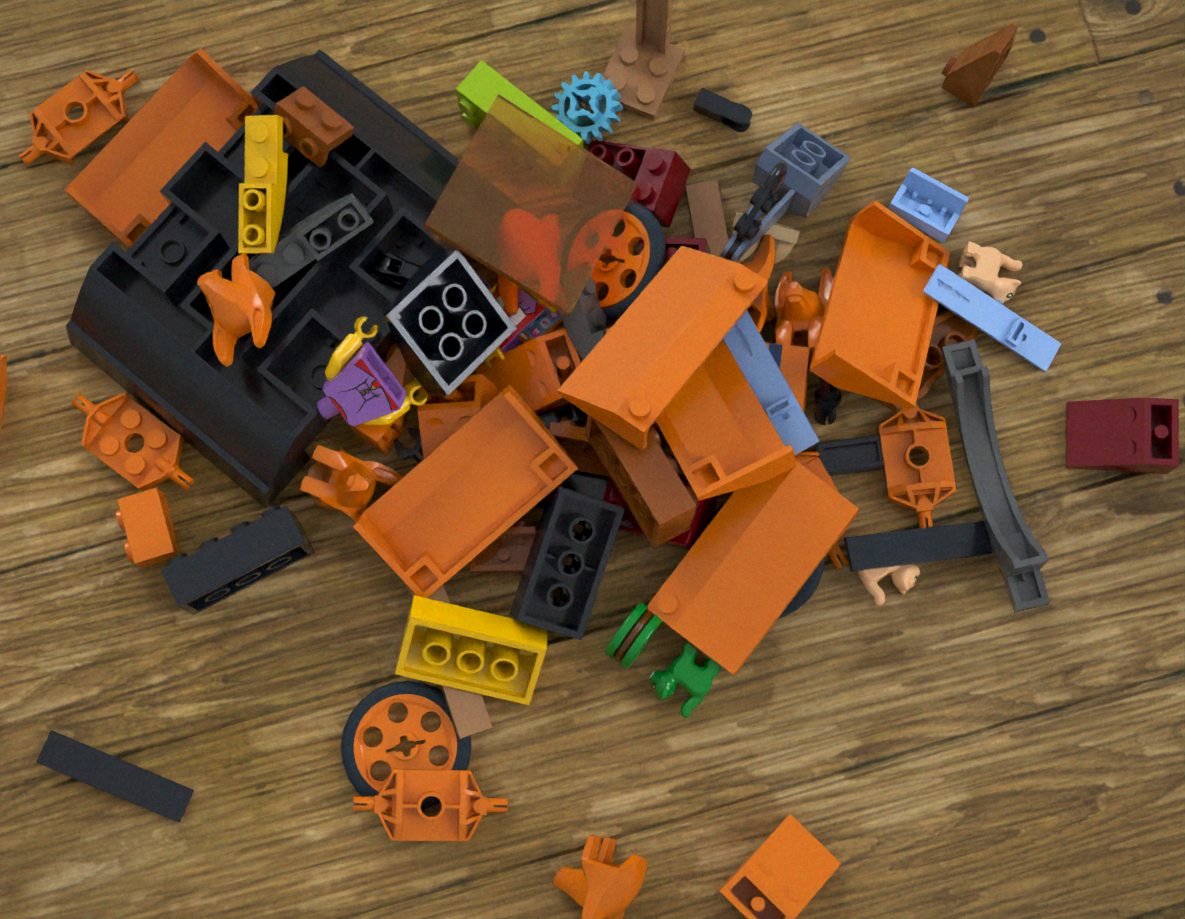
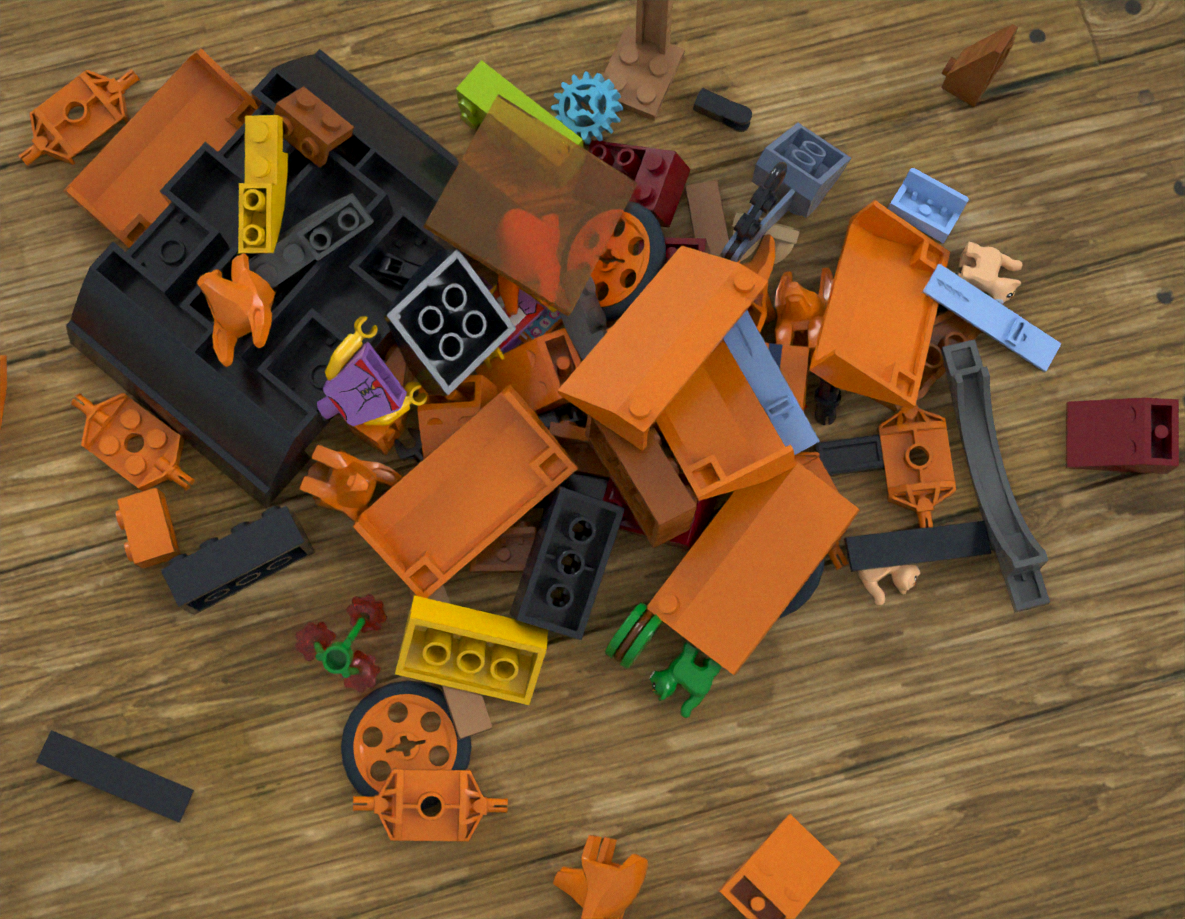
(338, 657): none -> clear red plant

